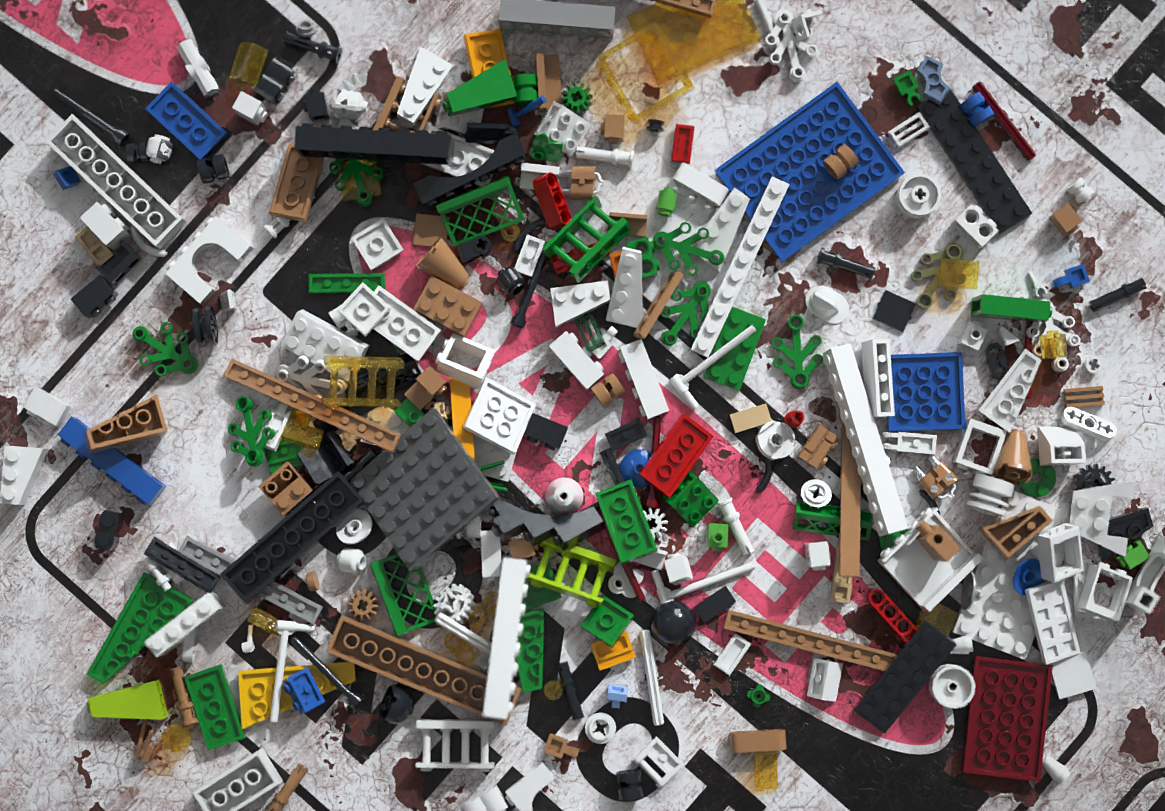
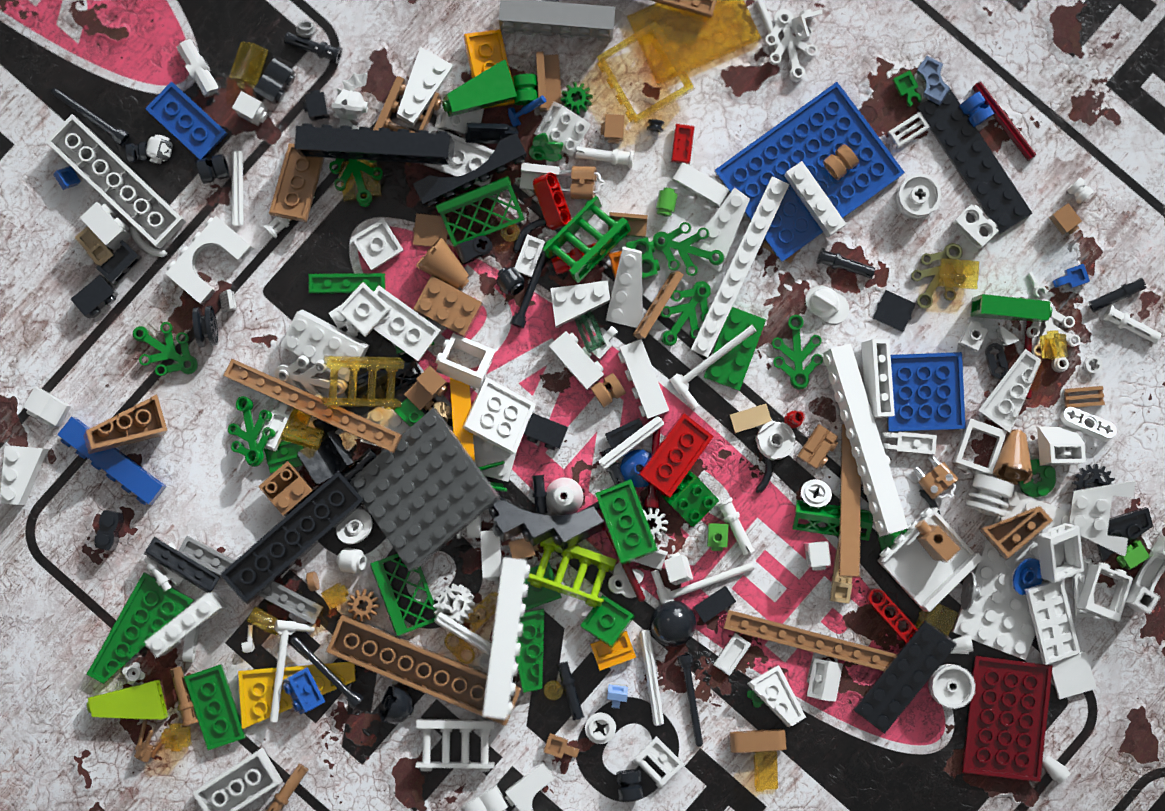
(127, 671): none -> white plate
(237, 188): none -> white axle
(336, 595): none -> clear yellow brick
(539, 494): none -> black pin
(631, 442): none -> white axle
(686, 662): none -> black piece
(778, 695): none -> white wing
(815, 199): none -> white brick
(1123, 320): none -> white pin

